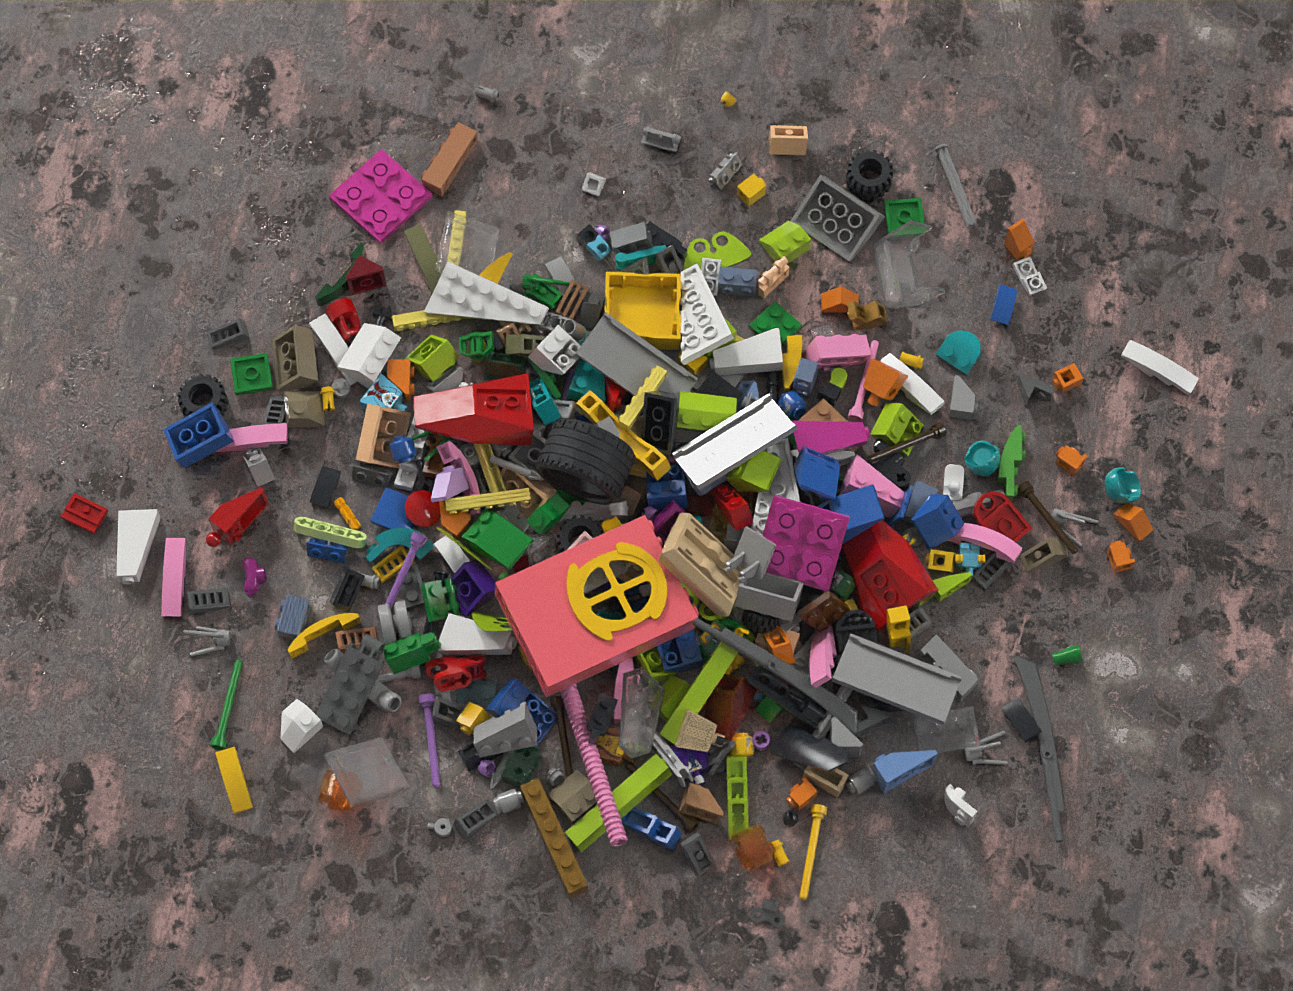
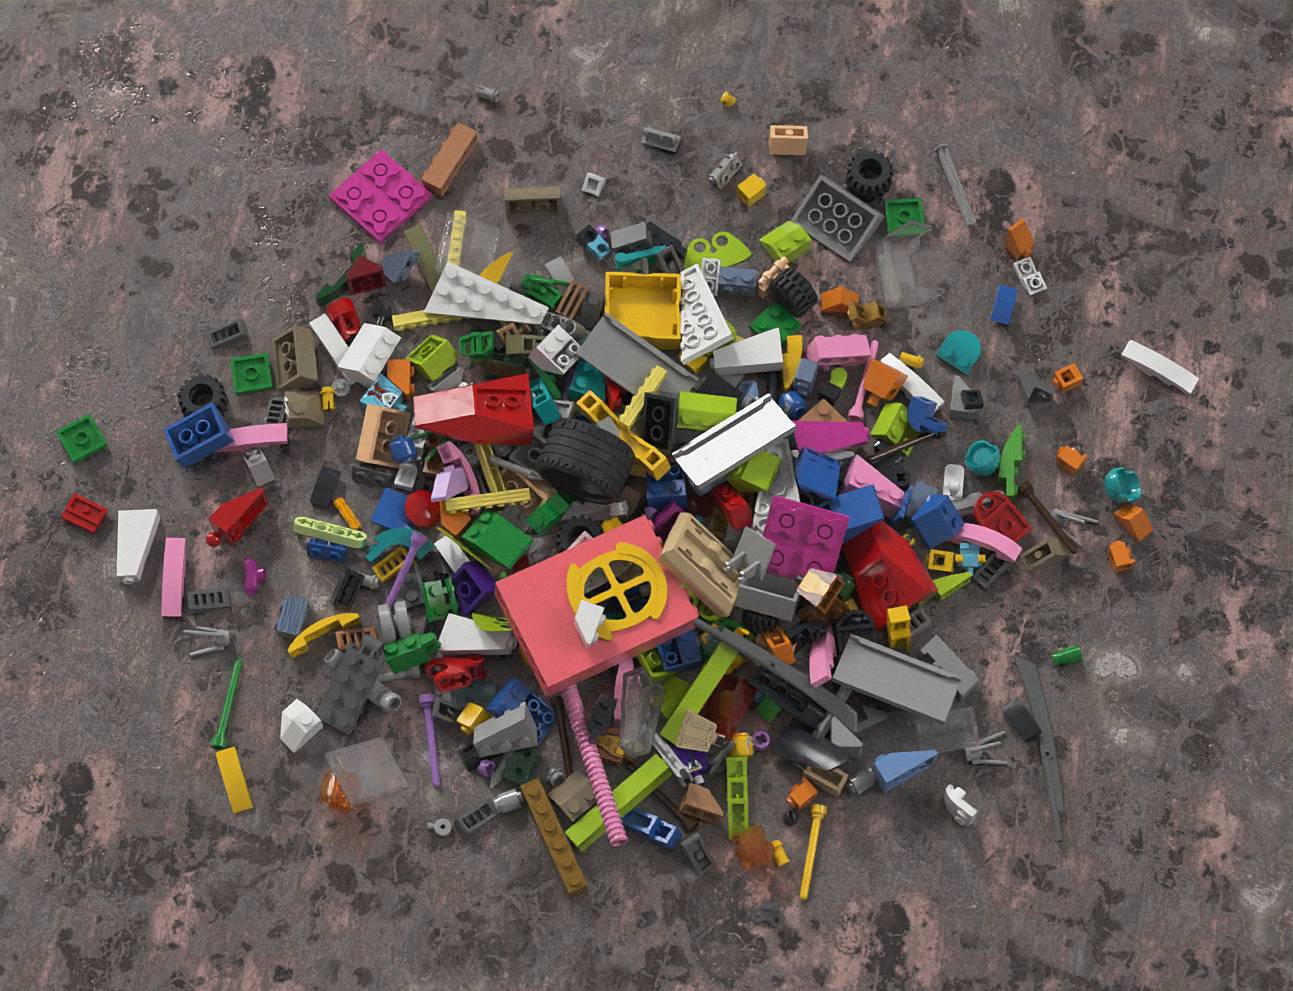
(81, 438): none -> green plate
(397, 265): none -> sand blue slope
(533, 201): none -> dark tan slope
(587, 621): none -> white slope
(793, 292): none -> black tyre
(812, 630): none -> black slope
(819, 588): none -> torso
(921, 415): none -> blue brick
(972, 399): none -> black tile

